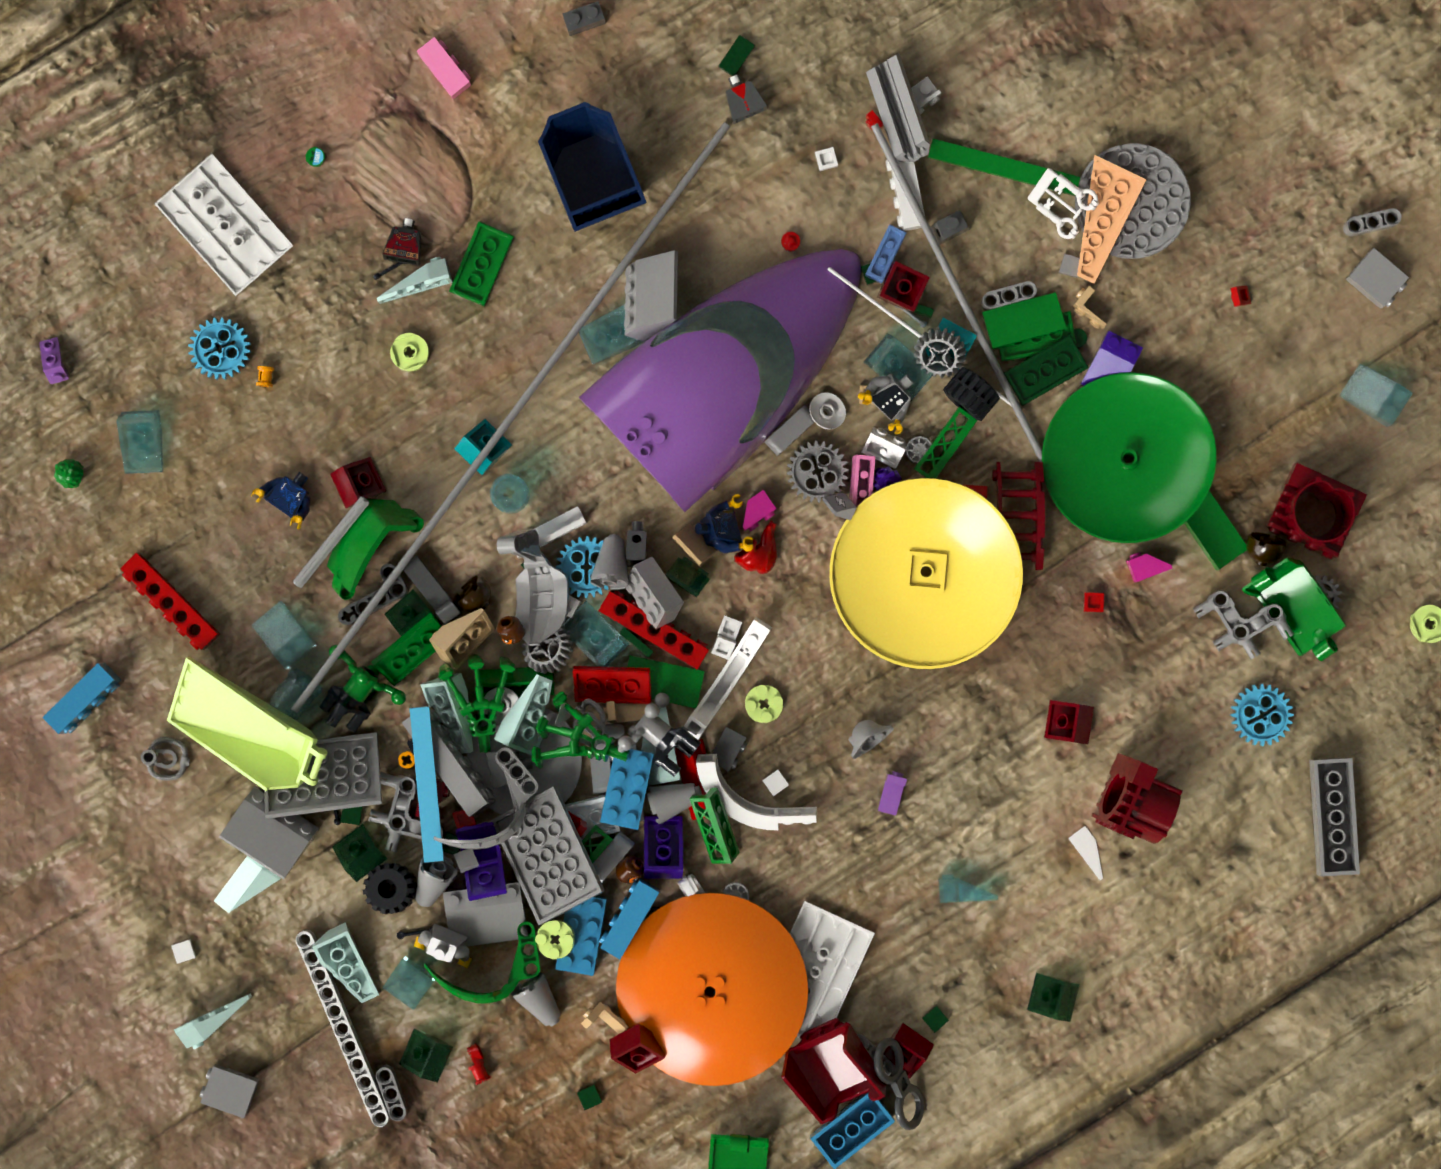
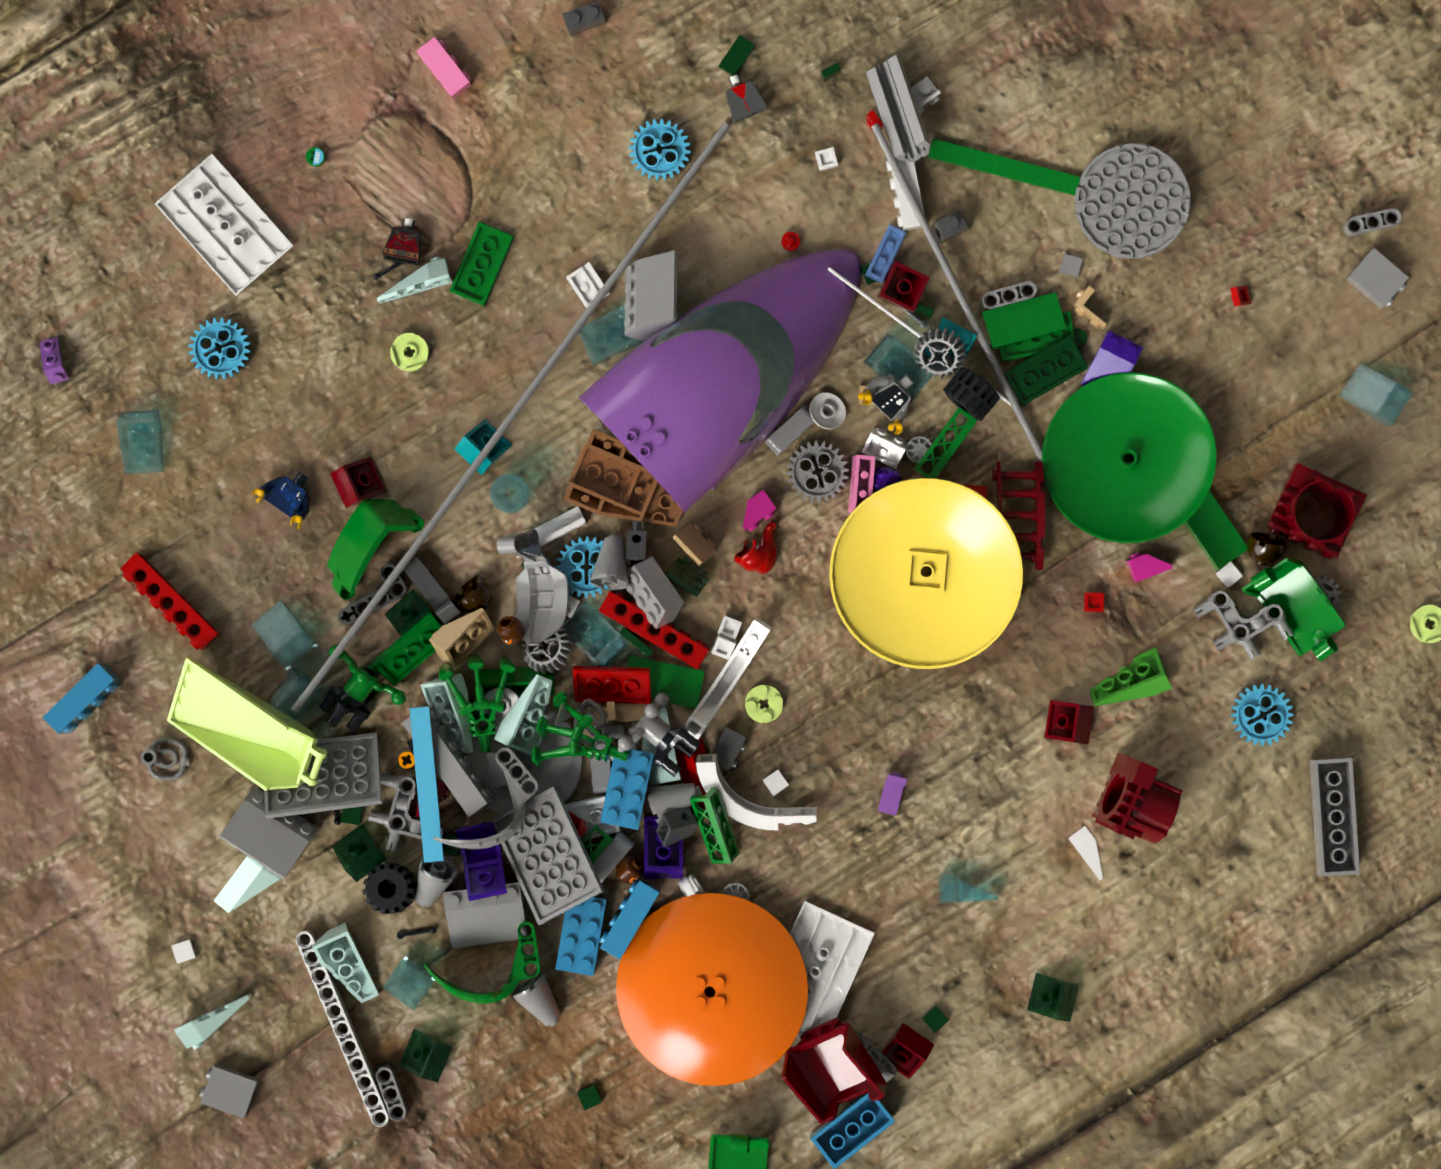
(69, 473): green piece -> none
(265, 376): light orange bush -> none
(331, 541): light grey axle -> none
(444, 945): light grey torso -> none
(461, 819): red plate -> none
(466, 860): light grey tile -> none
(477, 1068): red connector -> none
(566, 939): yellowish green plate -> none
(586, 283): none -> white plate
(589, 165): dark blue windscreen -> none
(606, 1015): tan bracket -> none
(617, 484): none -> medium nougat wedge
(636, 1049): dark red slope -> none
(656, 133): none -> medium azure gear
(676, 826): none -> dark grey torso
(721, 528): dark blue torso -> none
(830, 72): none -> dark green tile
(840, 505): light grey slope -> none
(866, 736): light grey hat -> none
(899, 1082): dark grey bar -> none
(1043, 185): white piece -> none
(1117, 195): light nougat wing -> none
(1140, 679): none -> bright green wedge
(1229, 574): none -> white tile

